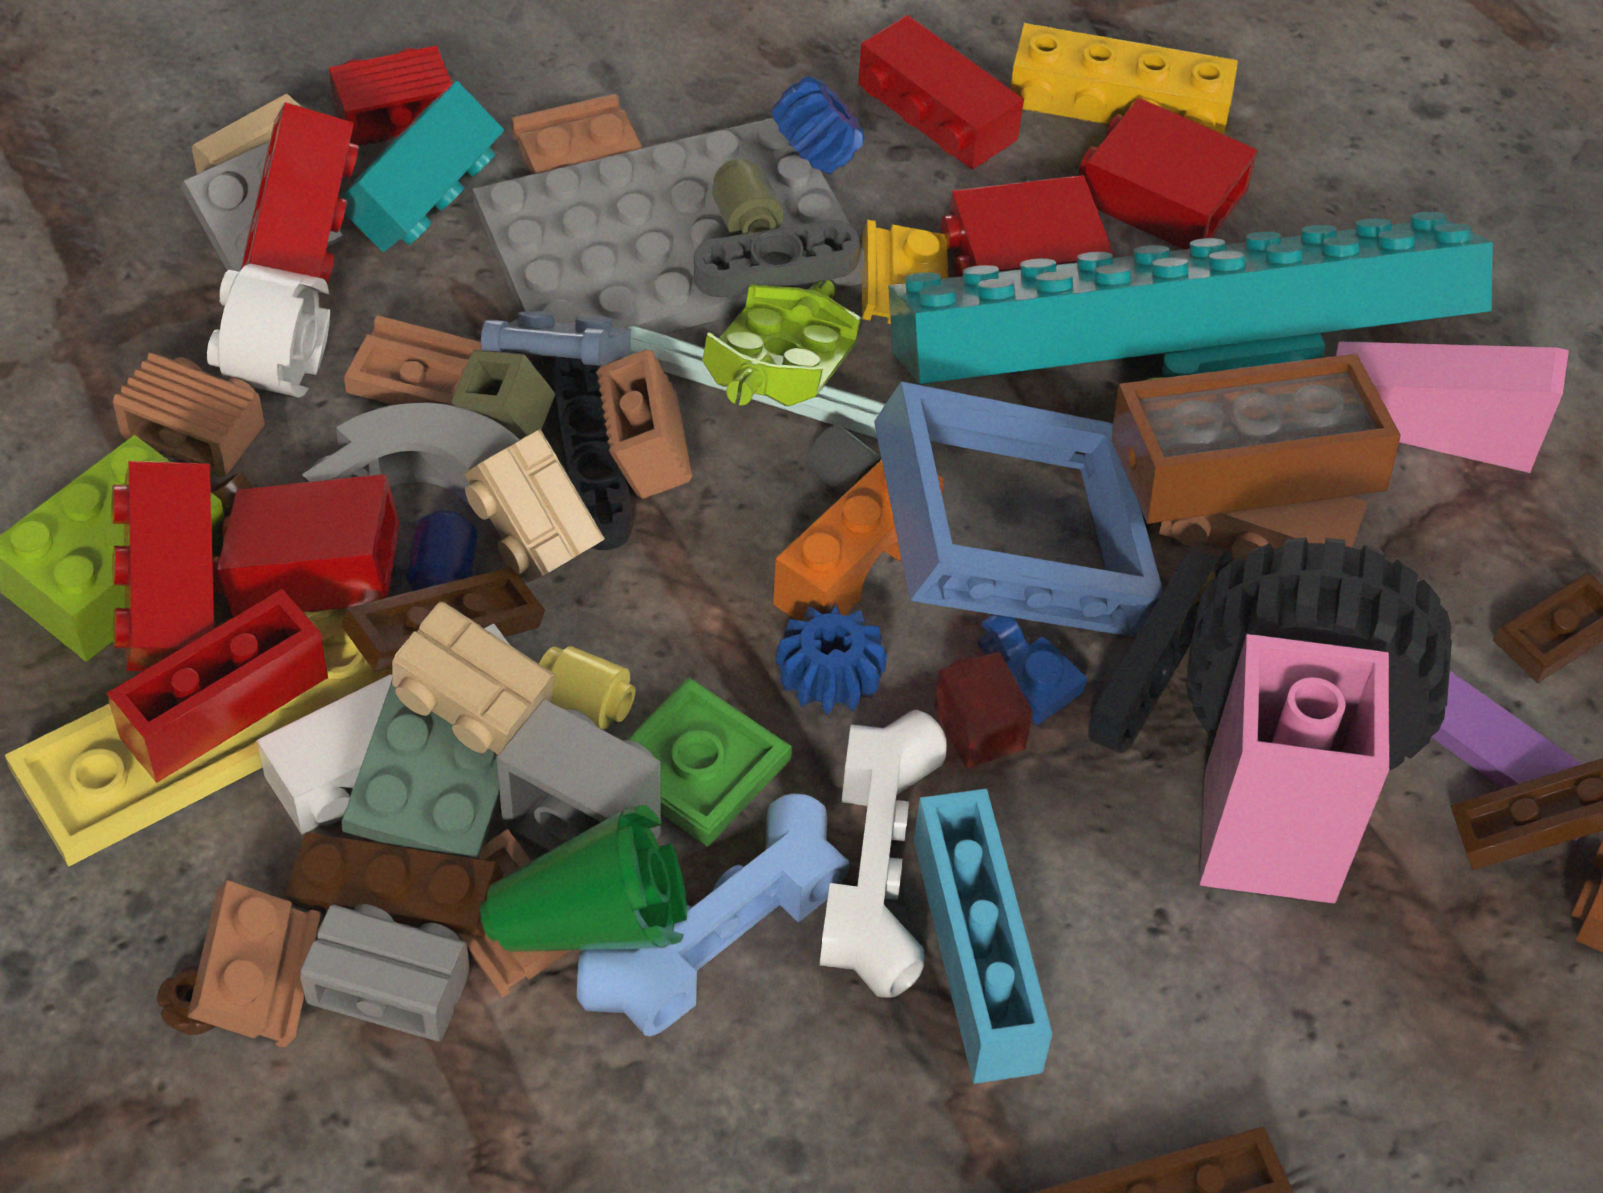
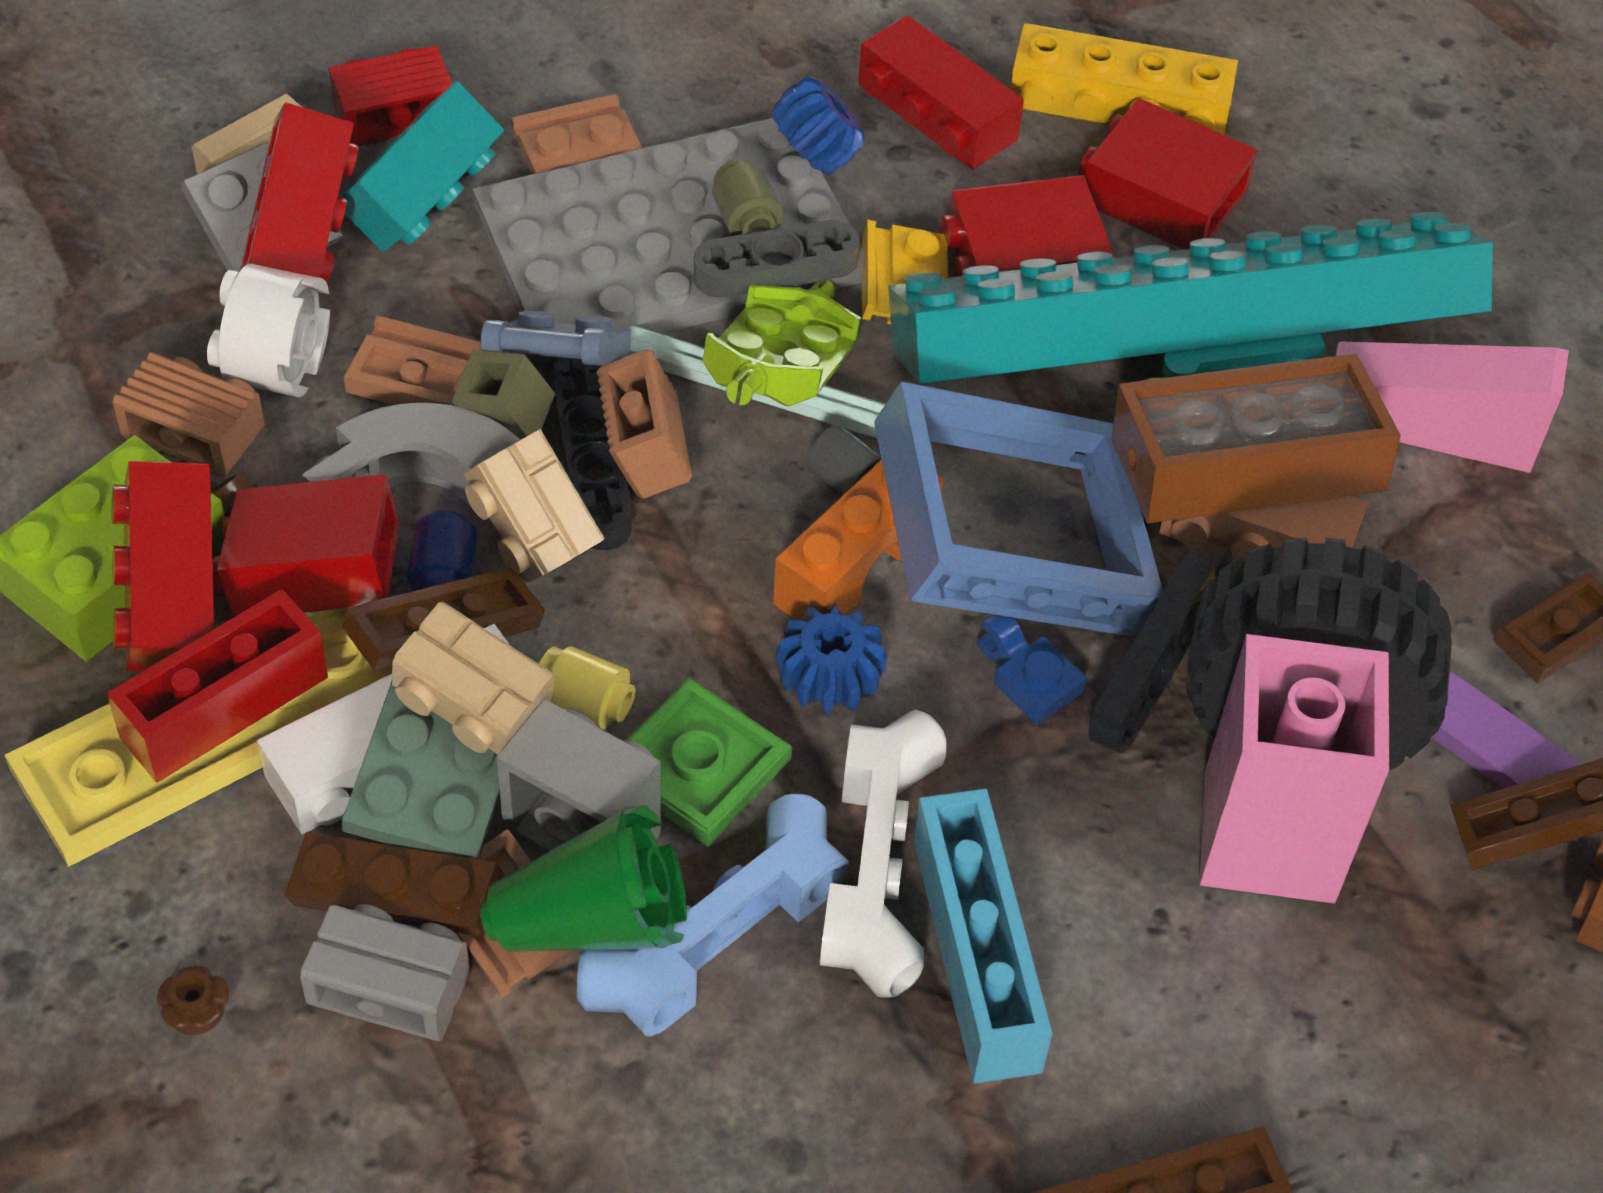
(253, 964): nougat plate -> none
(982, 709): clear red brick -> none

